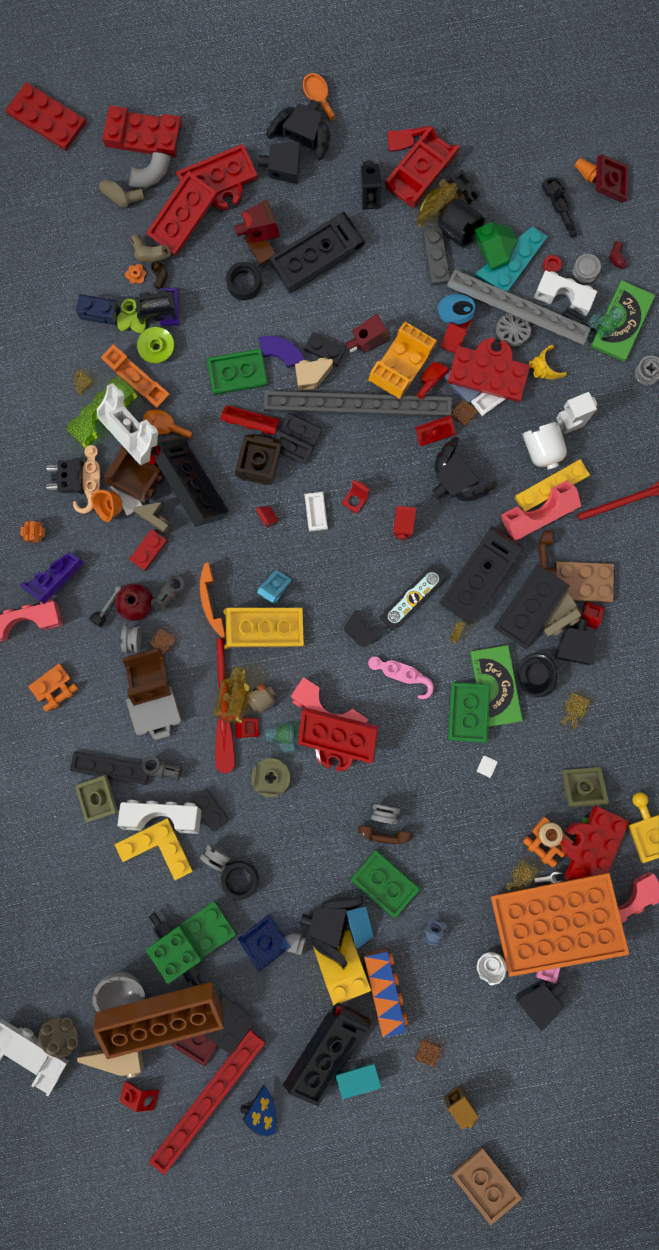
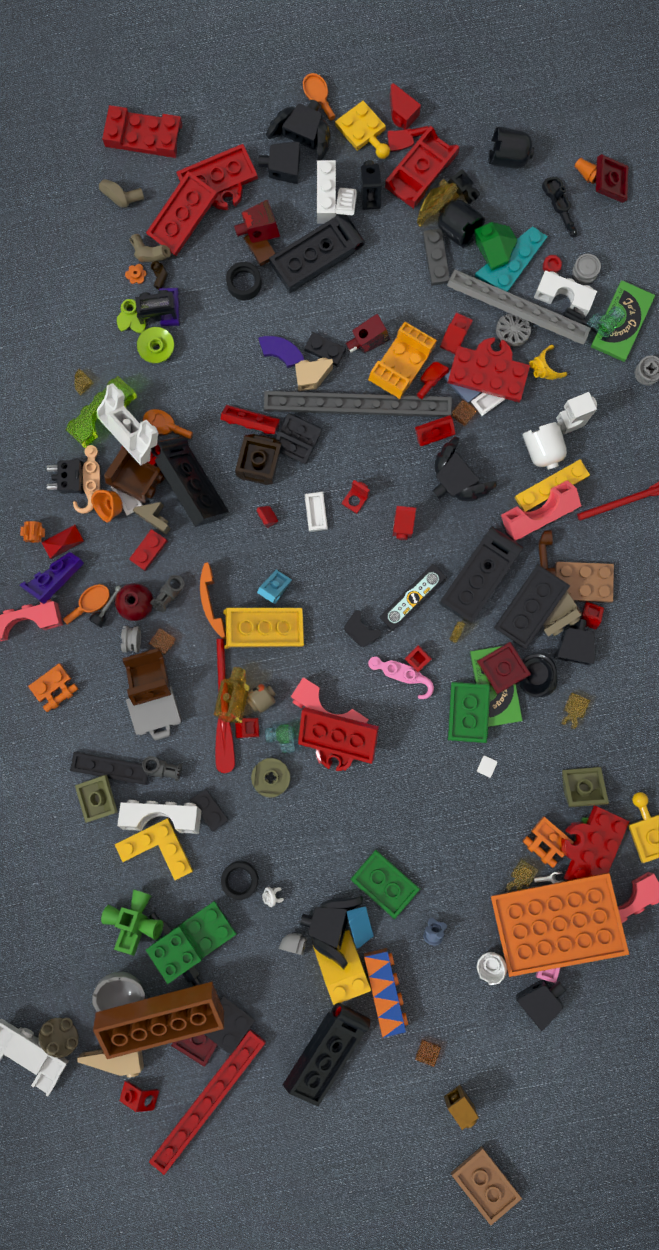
(45, 116): red plate -> none
(62, 541): none -> red slope
(90, 601): none -> orange piece
(97, 309): dark blue brick -> none
(132, 923): none -> bright green brick
(134, 376): orange slope -> none
(152, 173): light grey cylinder -> none
(215, 858): light grey wheel -> none
(237, 371): green tile -> none
(261, 1114): blue shield -> none
(264, 943): clear blue tile -> none
(269, 896): none -> white plate
(326, 190): none -> white arch
(346, 201): none -> white slope
(358, 1081): teal panel -> none
(363, 126): none -> yellow plate
(368, 832): reddish brown bar -> none
(385, 816): light grey wheel -> none
(403, 107): none -> red slope
(418, 658): none -> red slope
(456, 309): dark azure tile -> none
(503, 668): none -> dark red tile
(511, 148): none -> black cylinder
(559, 834): tan piece -> none
(616, 256): dark red arm -> none

